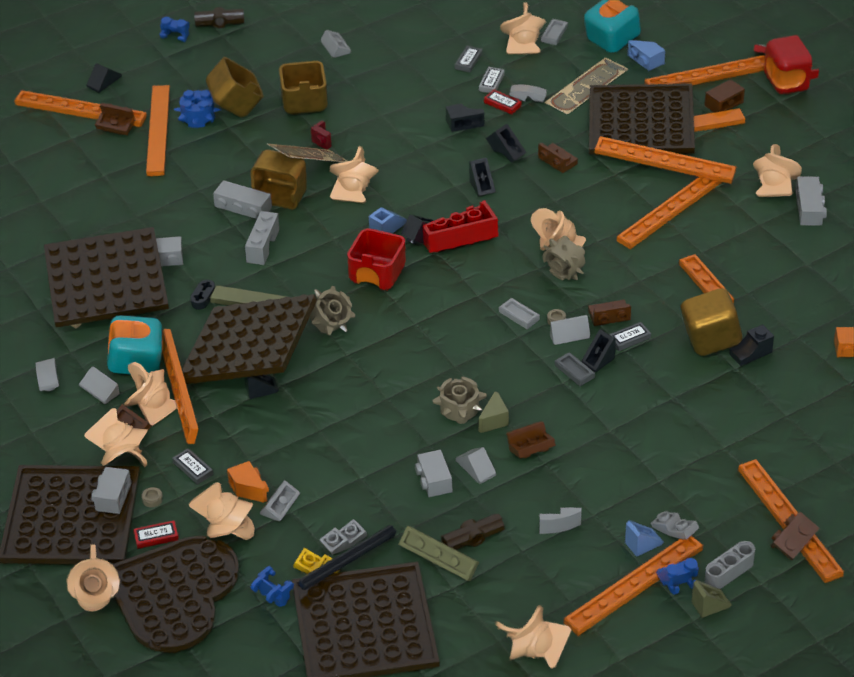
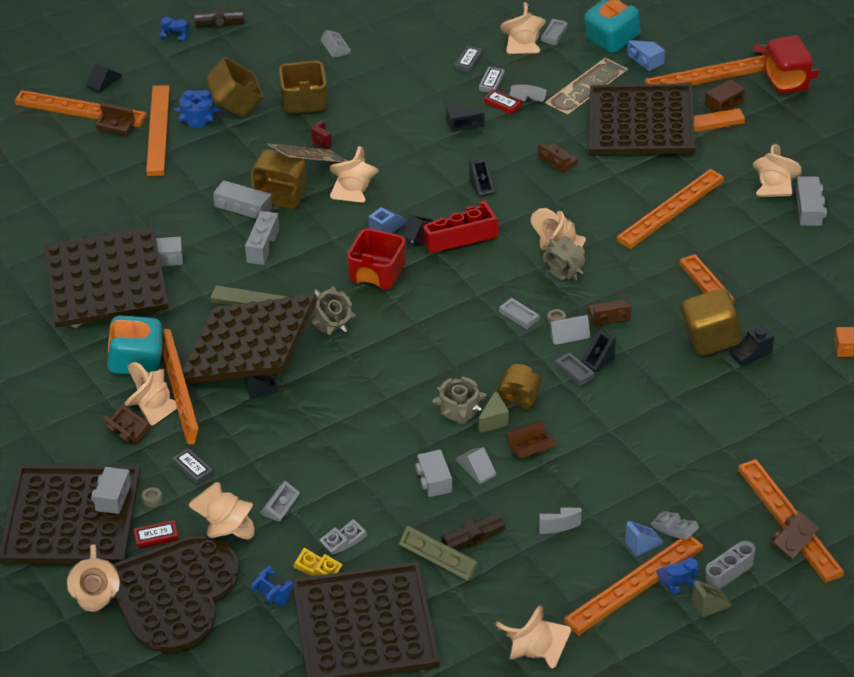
(47, 375): light grey slope -> none
(99, 385): light grey slope -> none
(116, 437): light nougat helmet -> none
(196, 301): black beam -> none
(247, 483): orange slope -> none
(346, 557): black axle -> none
(506, 142): black arch -> none
(519, 386): none -> pearl gold brick
(631, 336): tile -> none
(665, 160): orange tile -> none

